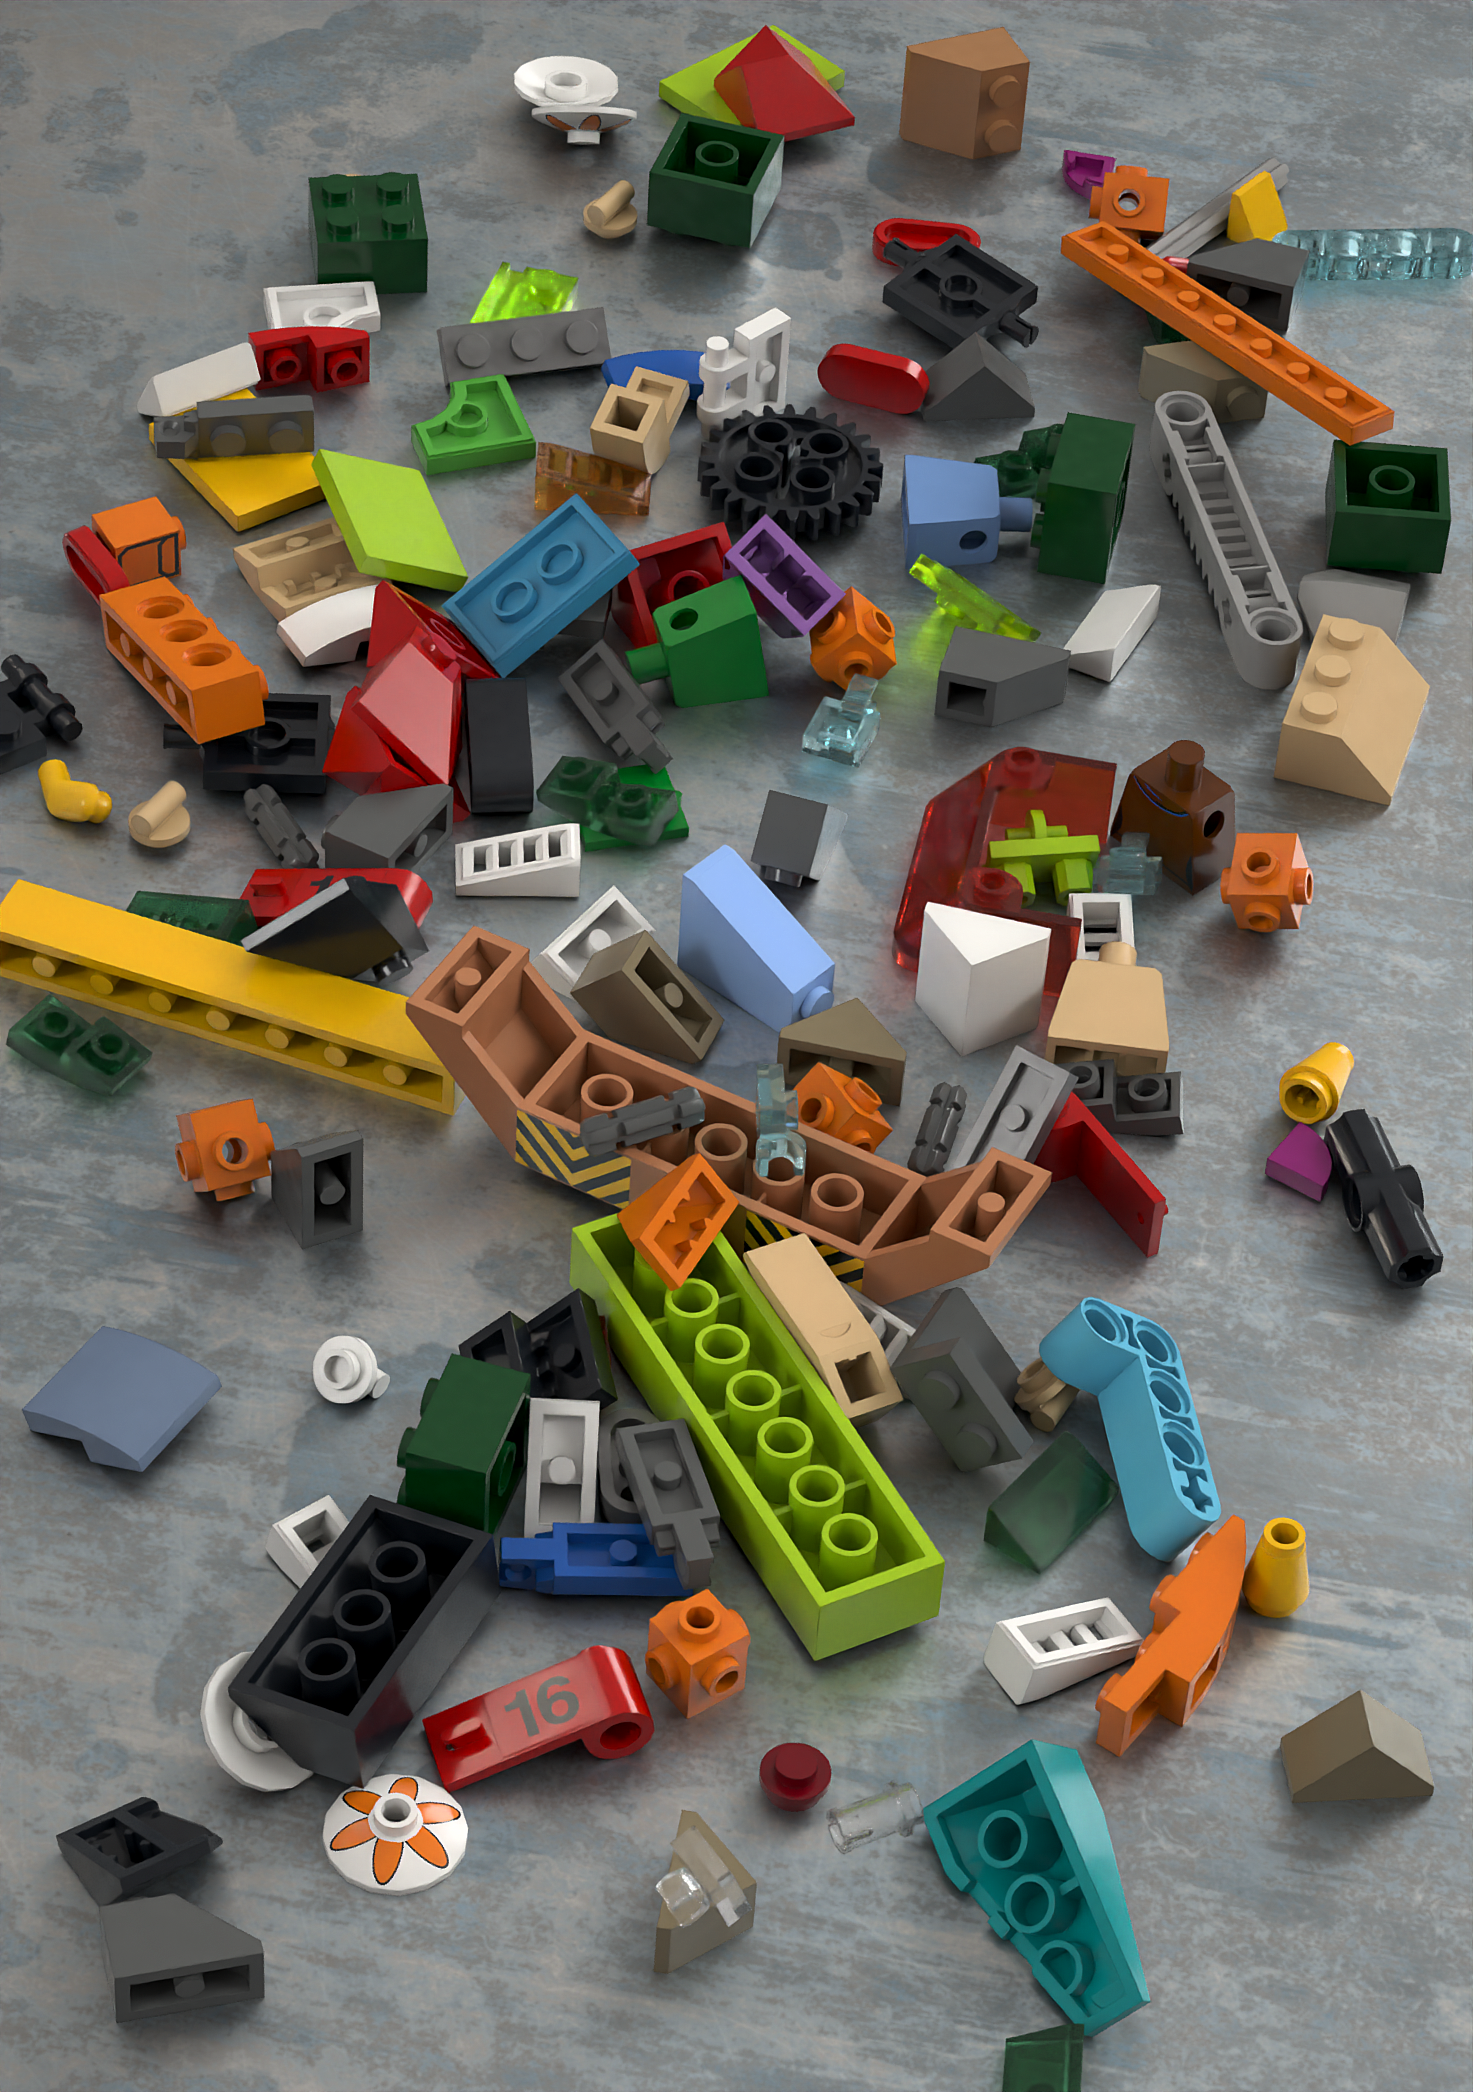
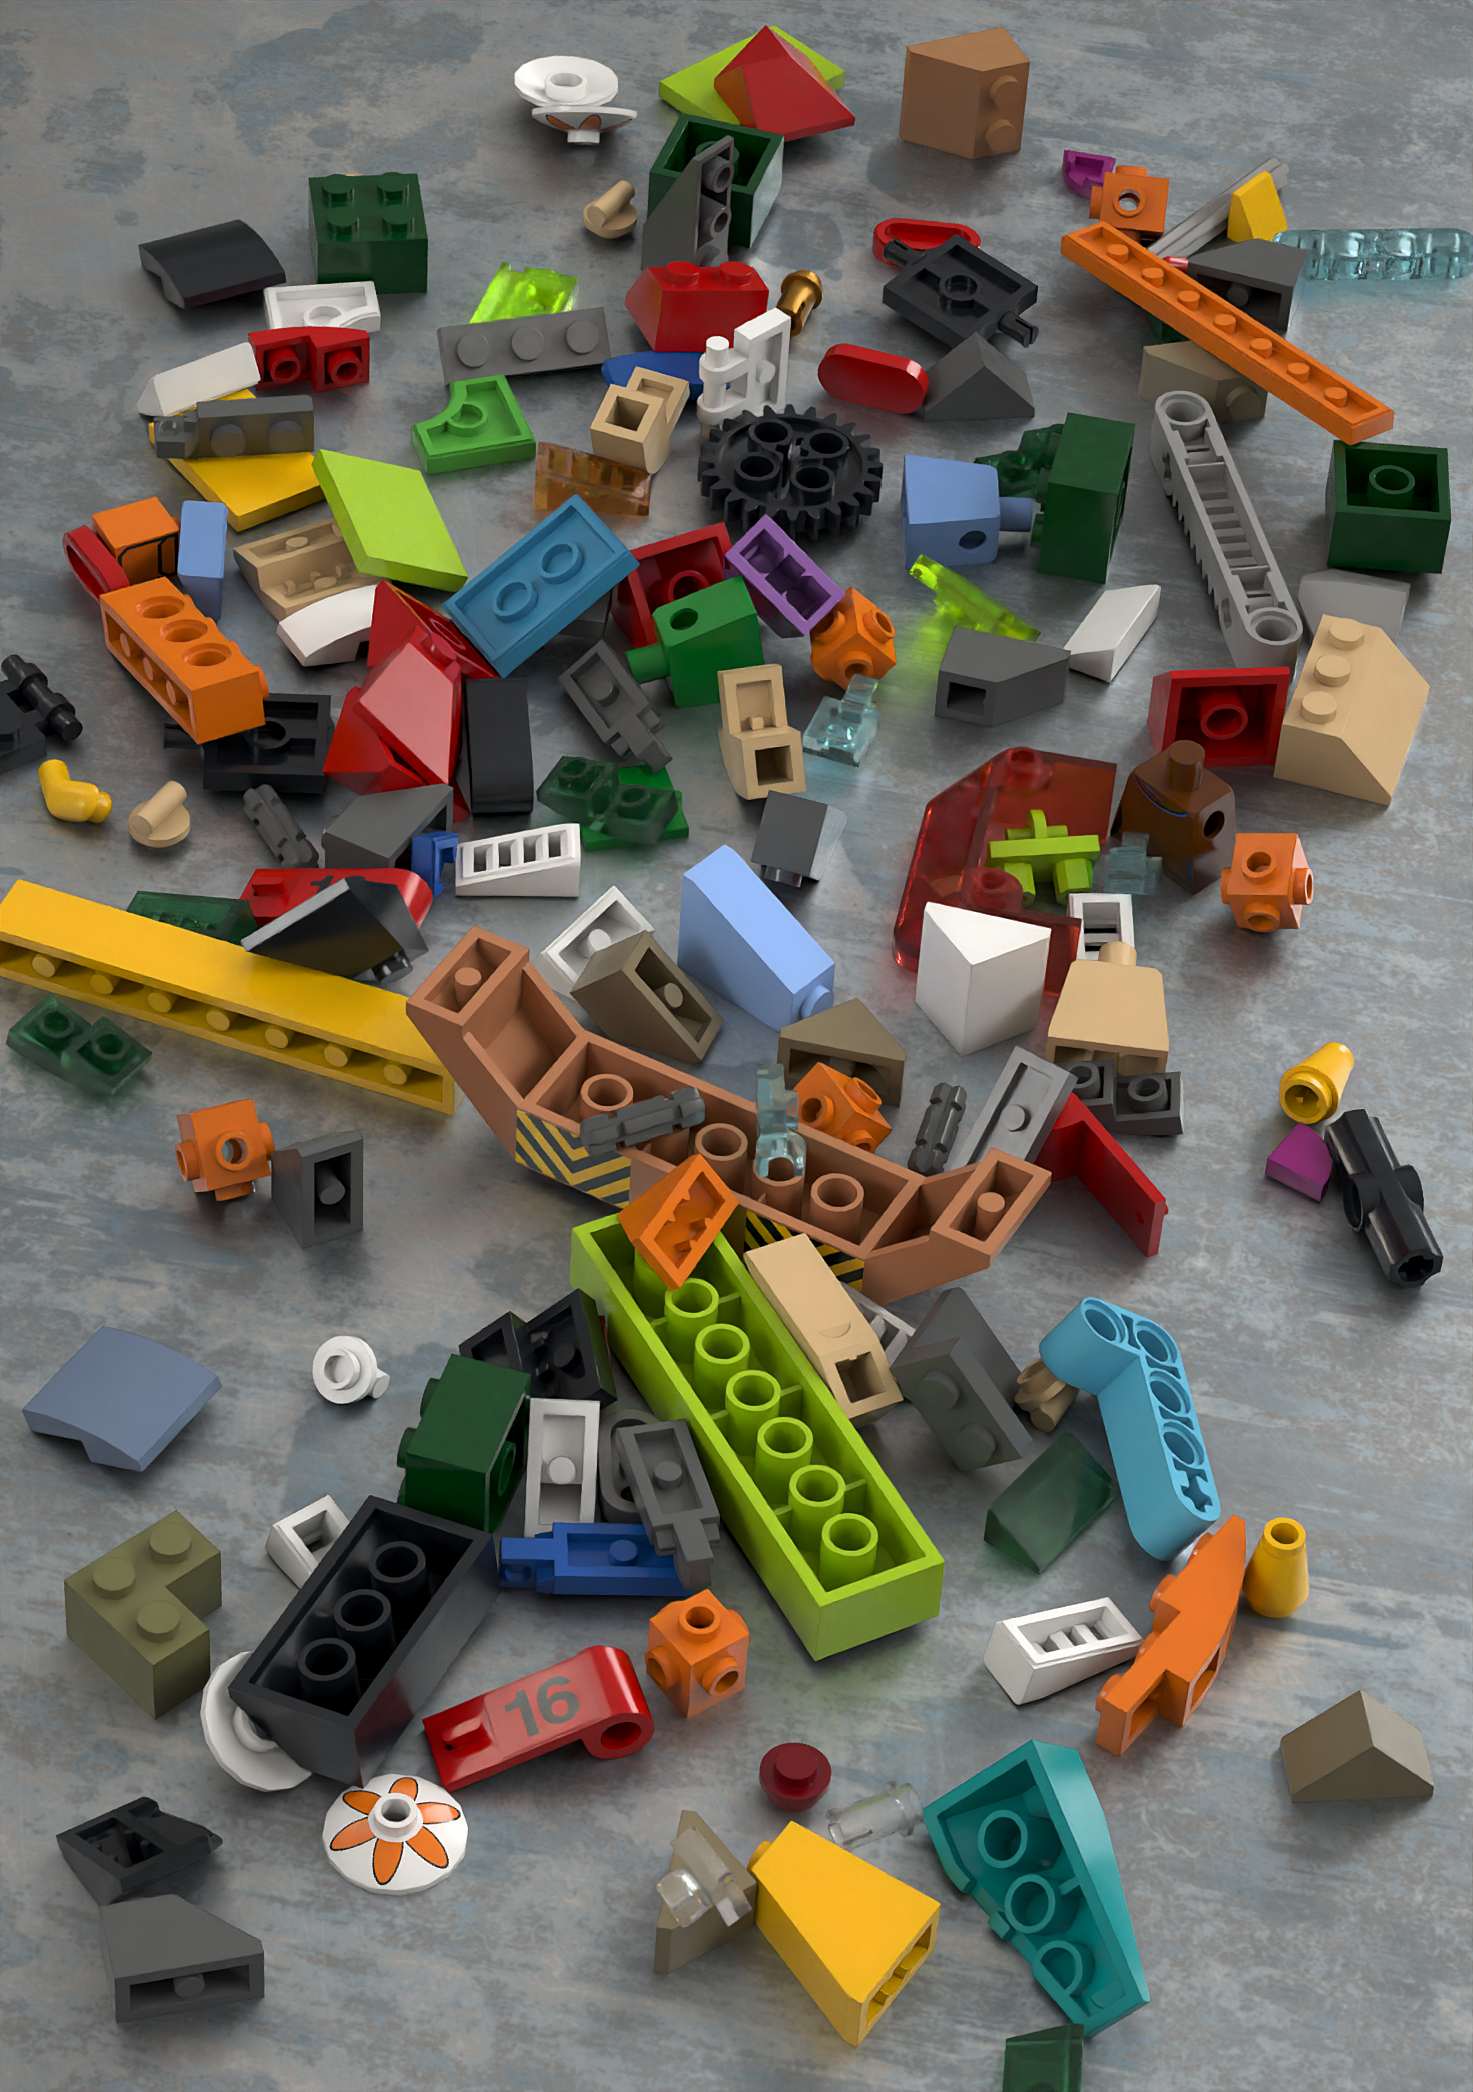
(143, 1612): none -> olive brick
(203, 554): none -> medium blue slope
(212, 263): none -> black slope
(430, 854): none -> blue tile
(688, 304): none -> red slope
(694, 213): none -> dark grey slope
(755, 737): none -> tan brick
(800, 295): none -> pearl gold pin
(841, 1926): none -> yellow slope
(1226, 711): none -> red slope

